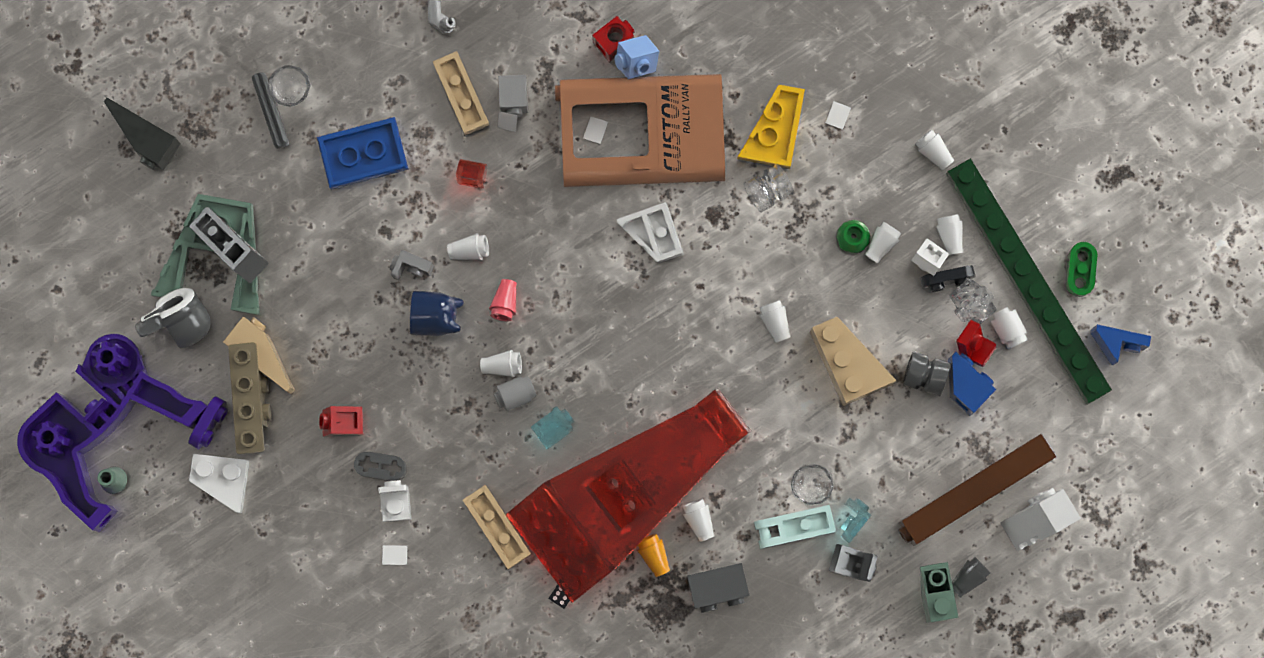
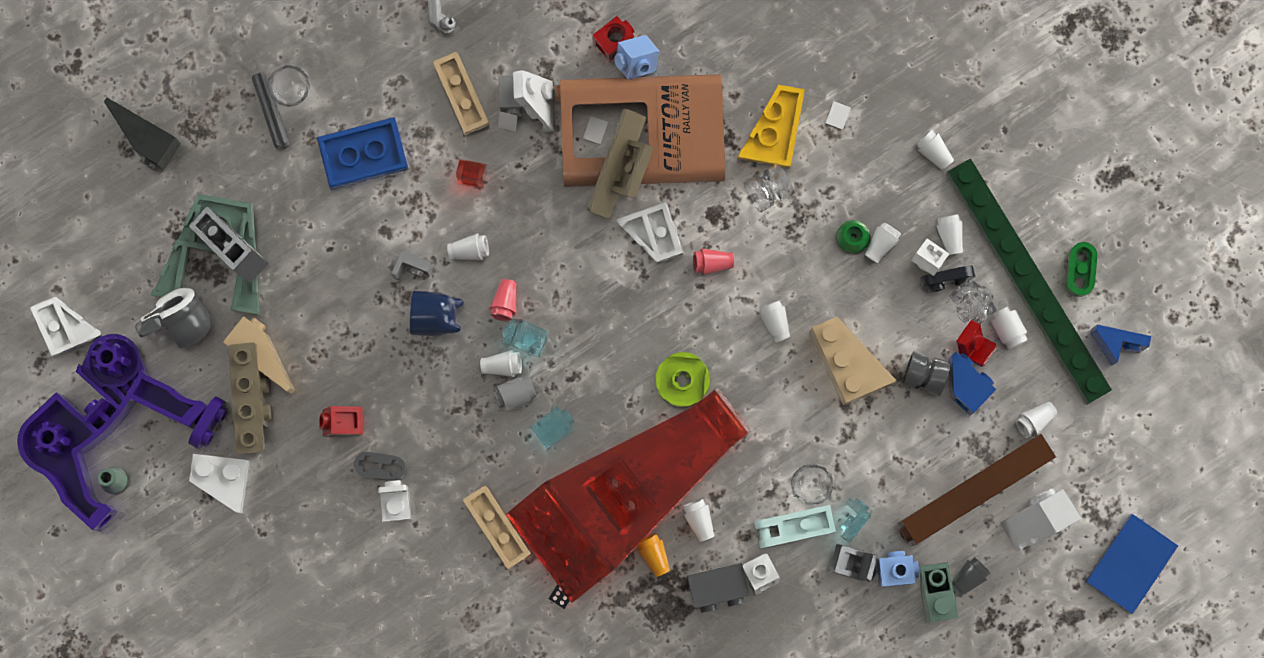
(62, 327): none -> white wing
(394, 555): white sticker -> none
(525, 337): none -> clear light blue bracket
(536, 97): none -> white wing
(622, 166): none -> dark tan bracket
(673, 367): none -> lime plate
(711, 261): none -> coral cone
(761, 574): none -> white bracket
(897, 569): none -> light blue brick
(1034, 420): none -> white cone
(1131, 563): none -> blue tile

